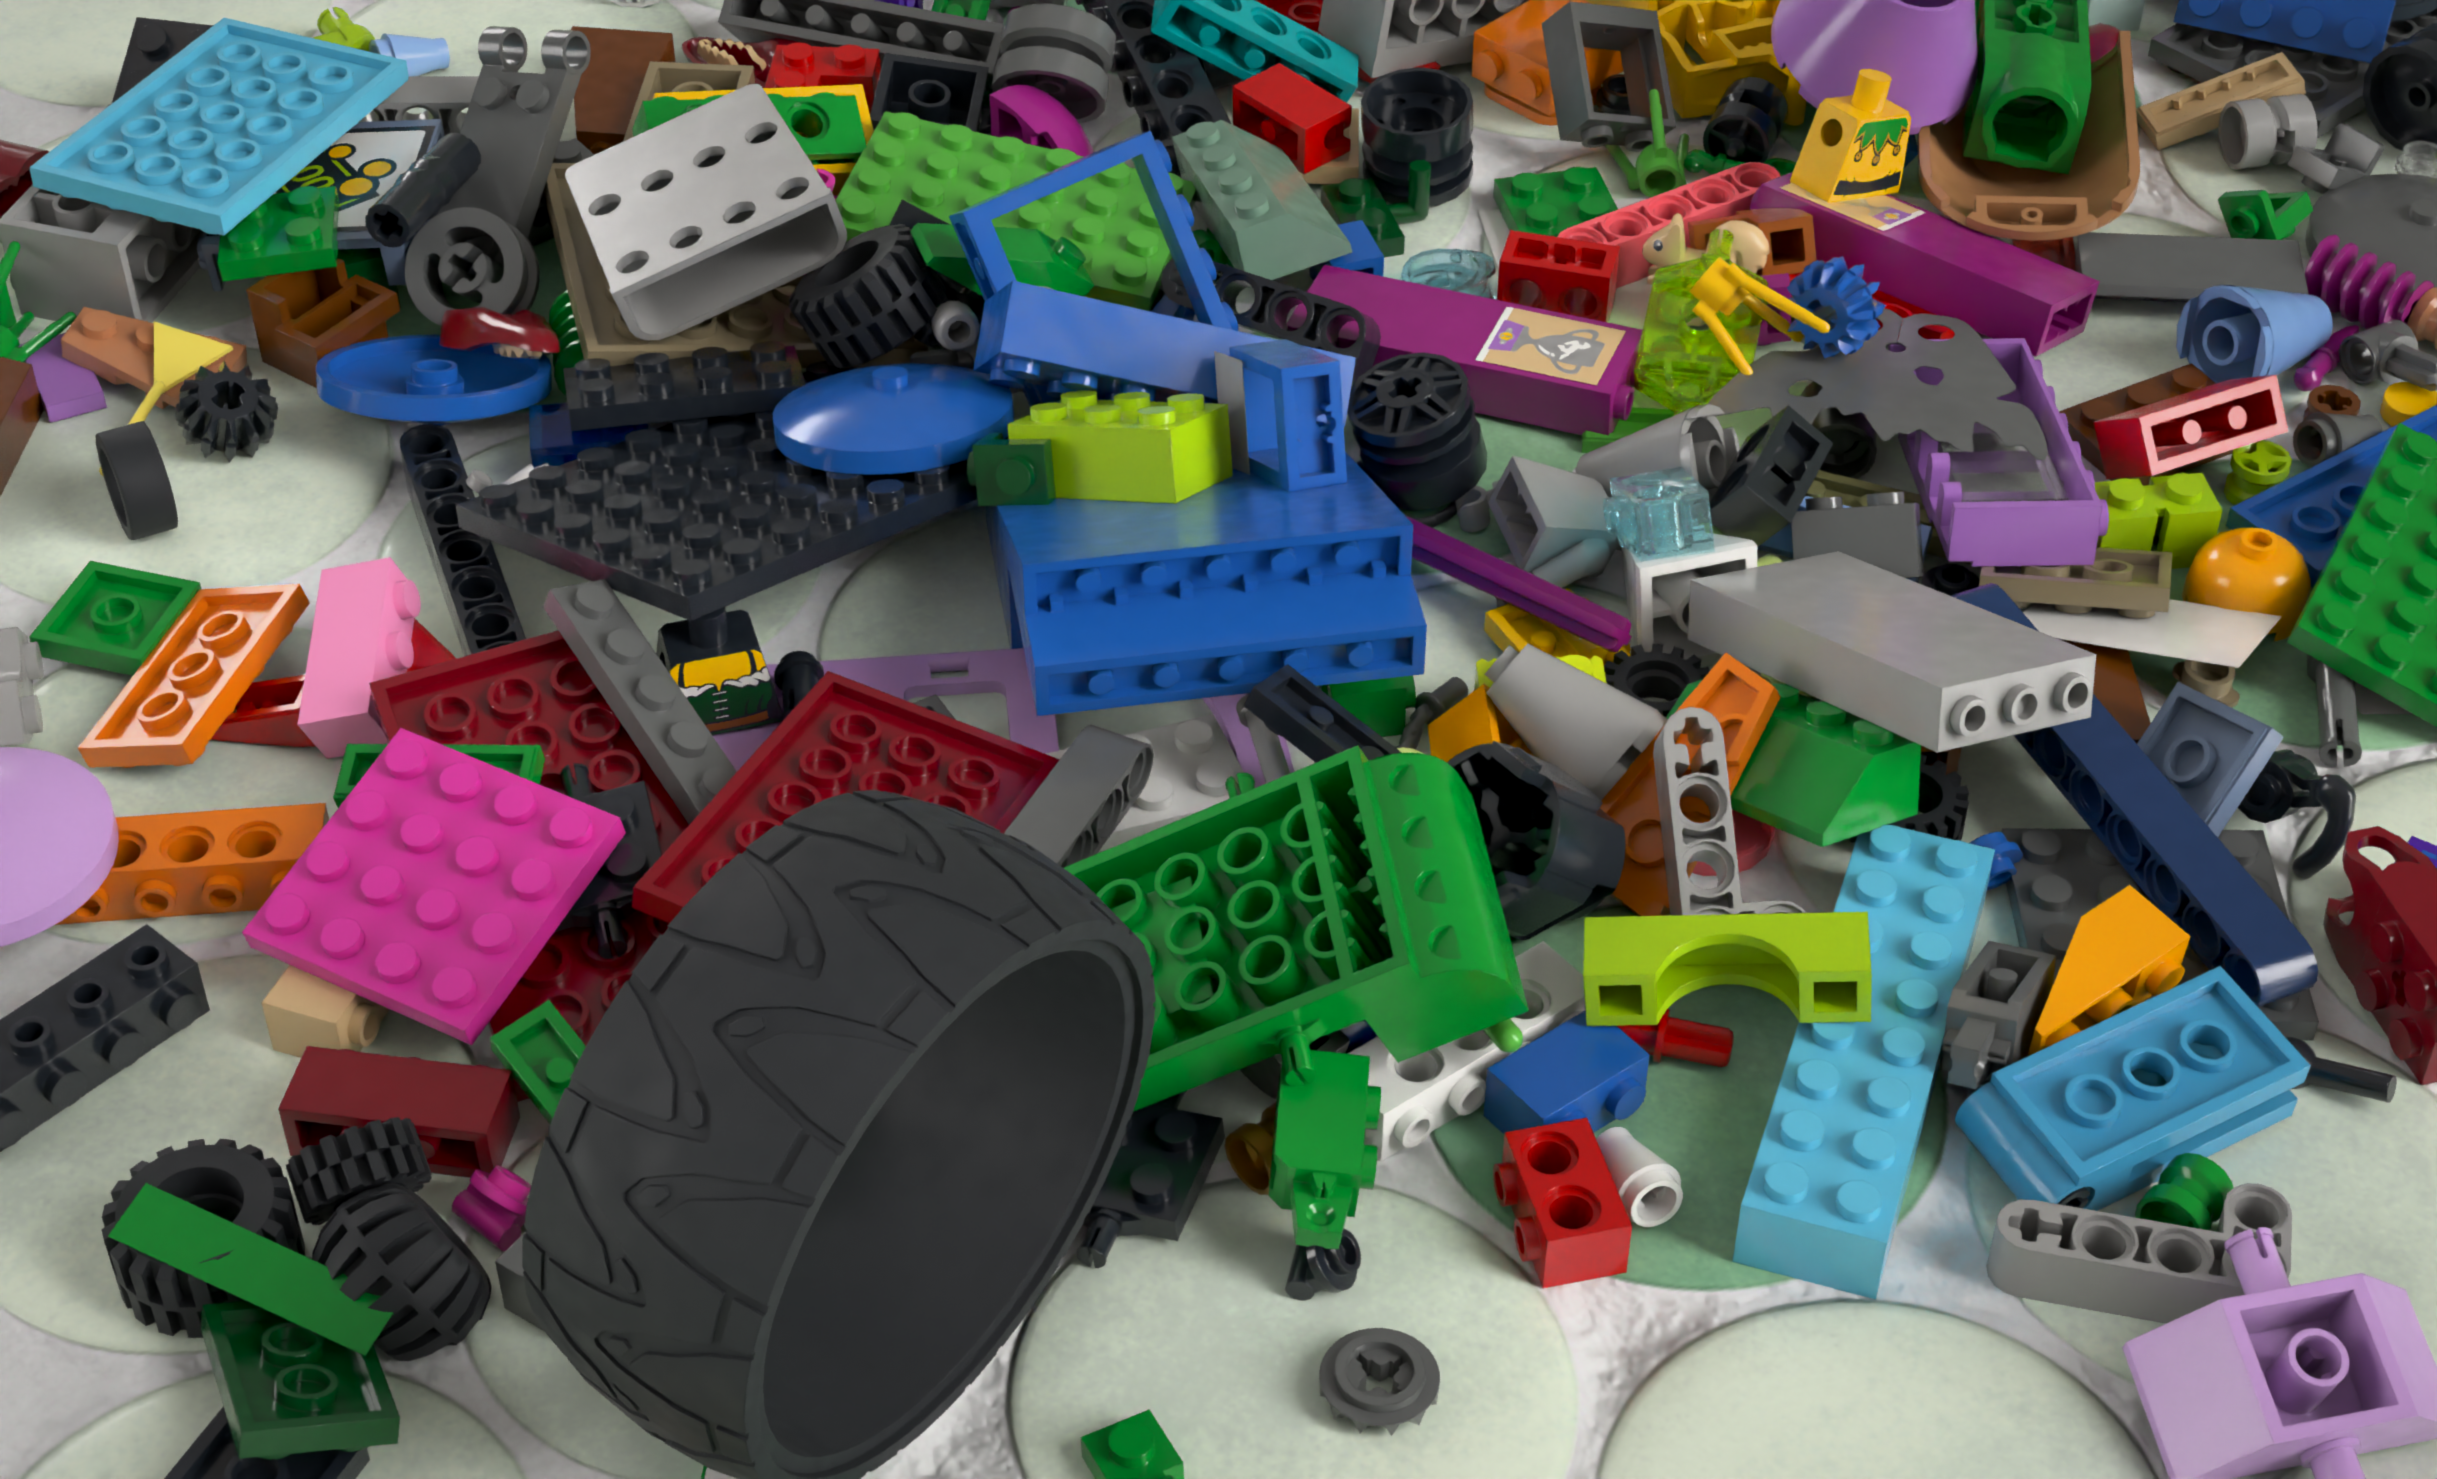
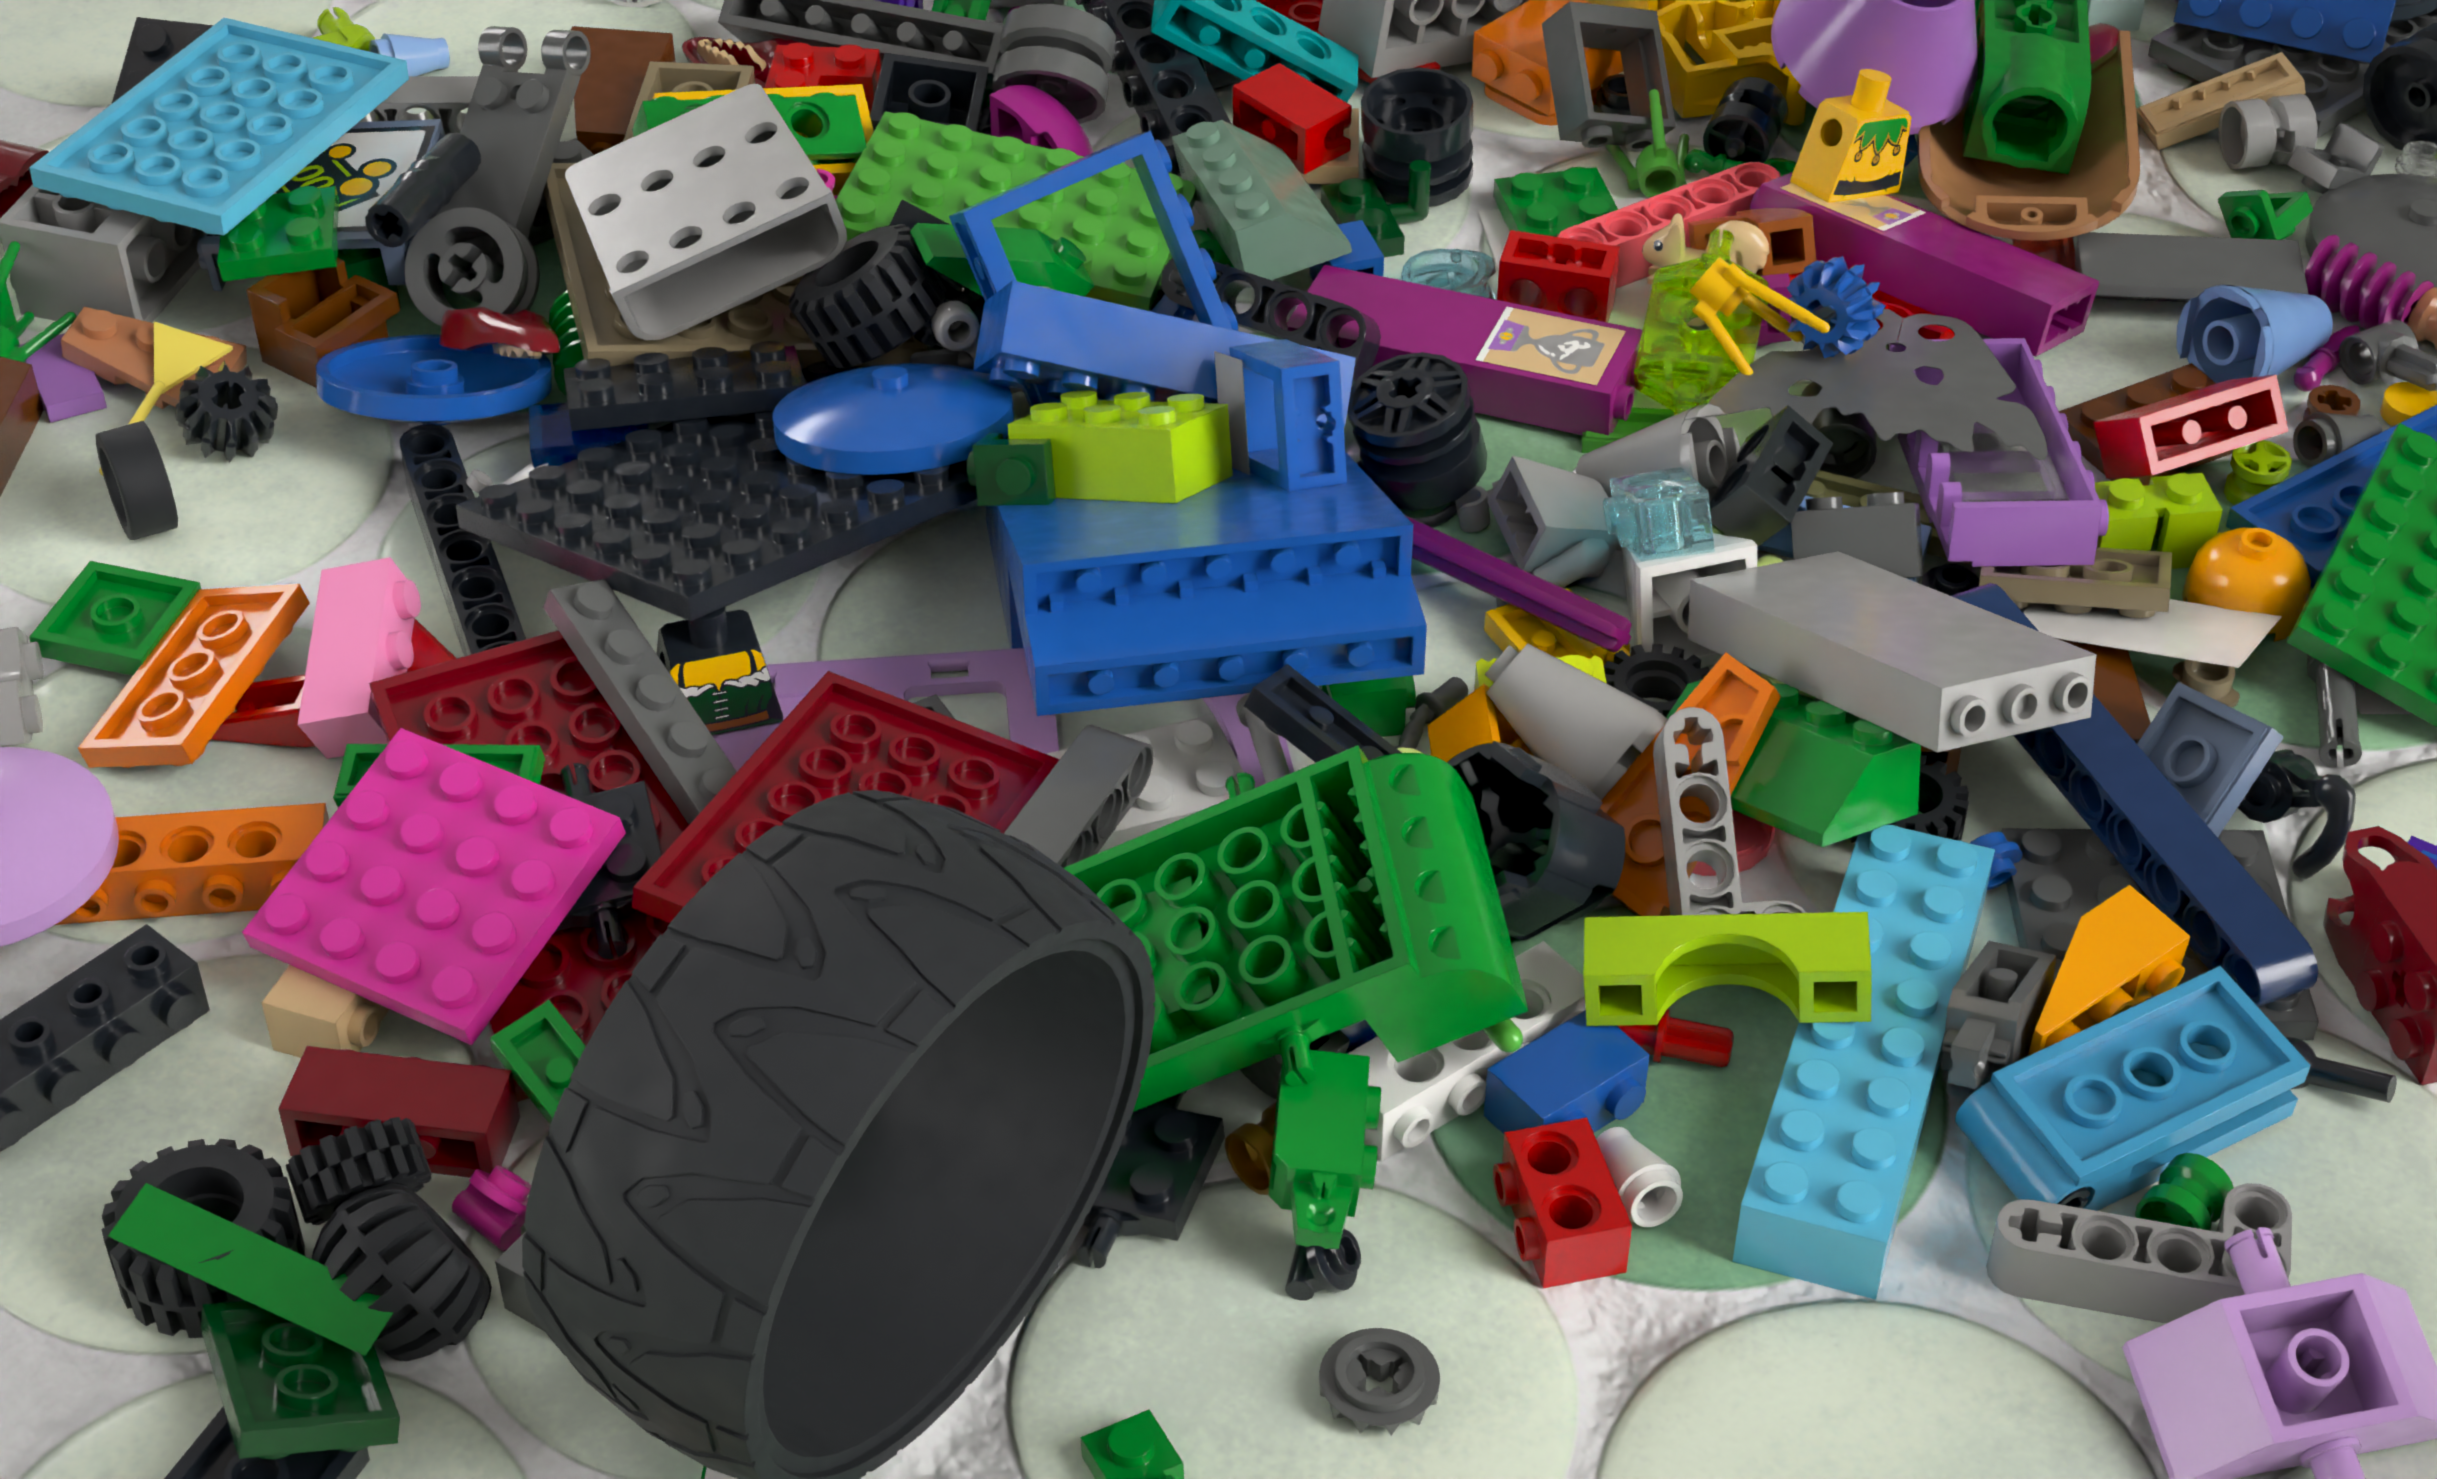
(796, 677): black pin -> none

